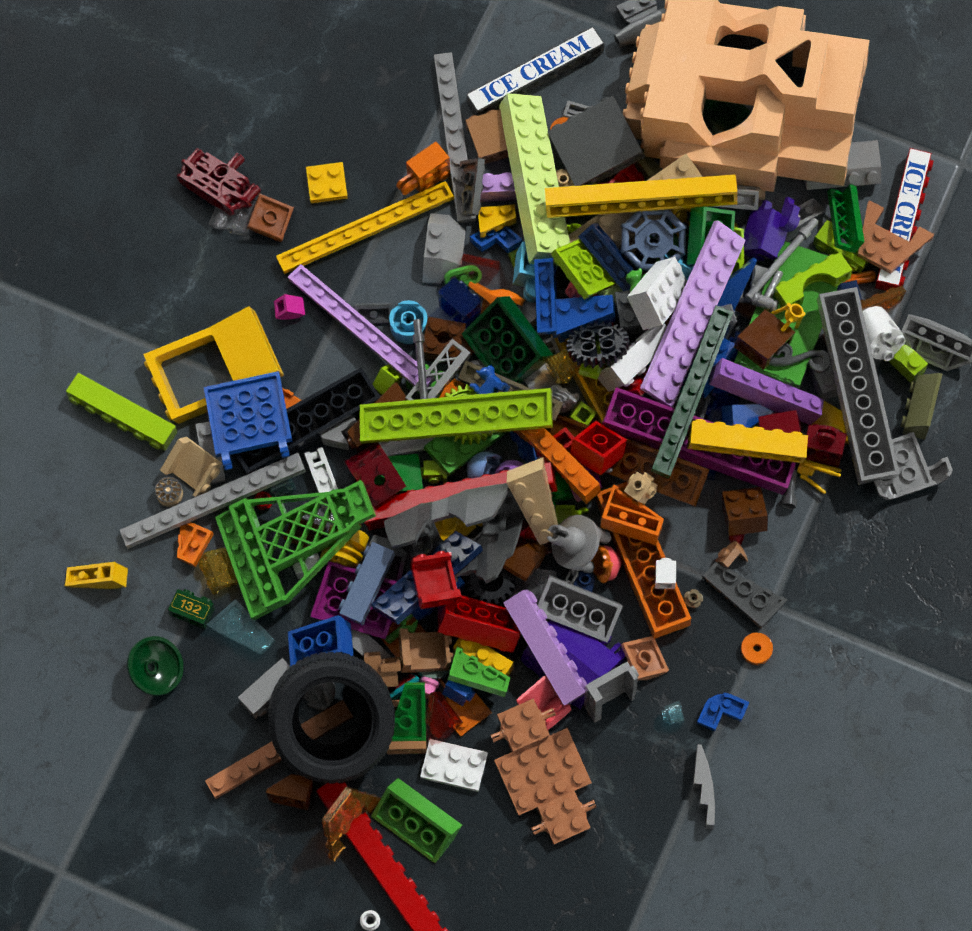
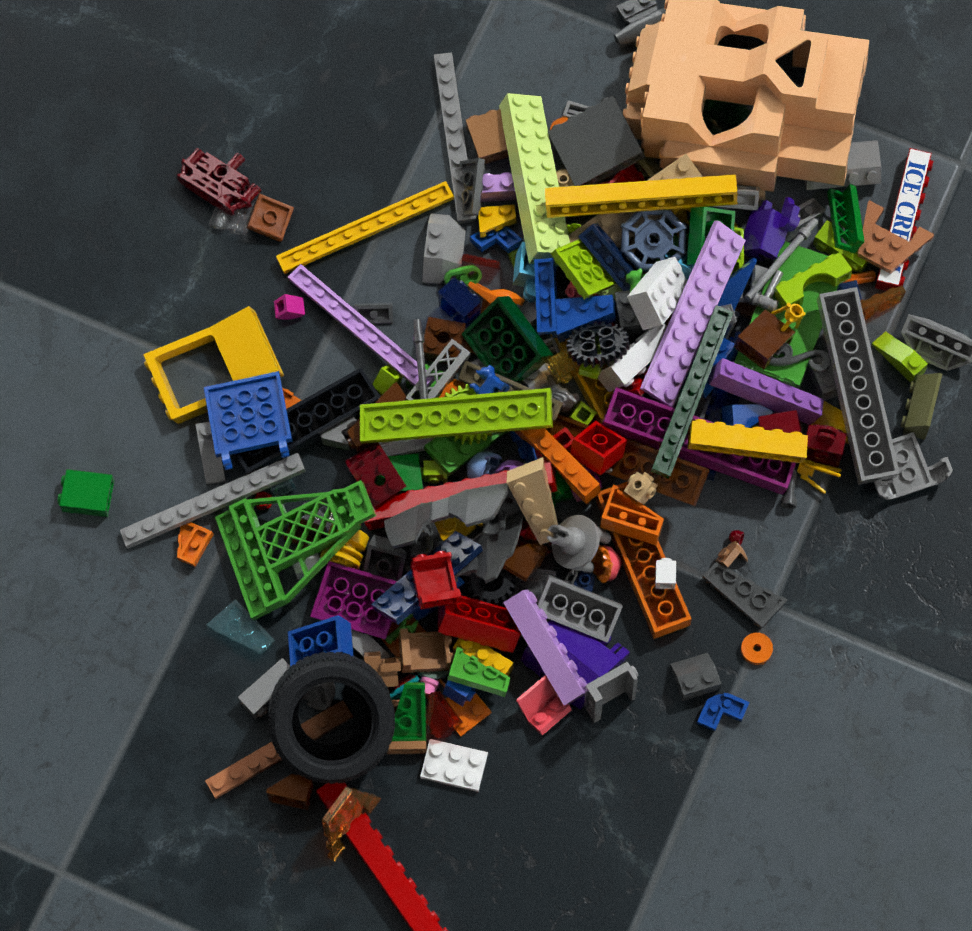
(86, 493): none -> green brick
(99, 576): yellow slope -> none
(121, 412): lime brick -> none
(165, 664): dark green dish -> none
(169, 492): tan wheel -> none
(191, 608): dark green brick -> none
(192, 465): tan panel -> none
(217, 569): clear yellow bracket -> none
(320, 471): white plate -> none
(326, 182): yellow plate -> none
(367, 583): sand blue brick -> none
(370, 914): white plate -> none
(406, 312): medium azure brick -> none
(416, 820): bright green slope -> none
(425, 169): orange brick -> none
(536, 71): brick -> none
(543, 771): nougat piece -> none
(565, 511): lime plate -> none
(645, 657): nougat slope -> none
(673, 713): clear light blue hat -> none
(693, 603): dark tan plate -> none
(696, 676): none -> dark grey slope
(703, 781): light grey slope -> none
(744, 511): reddish brown brick -> none
(883, 333): white cylinder -> none

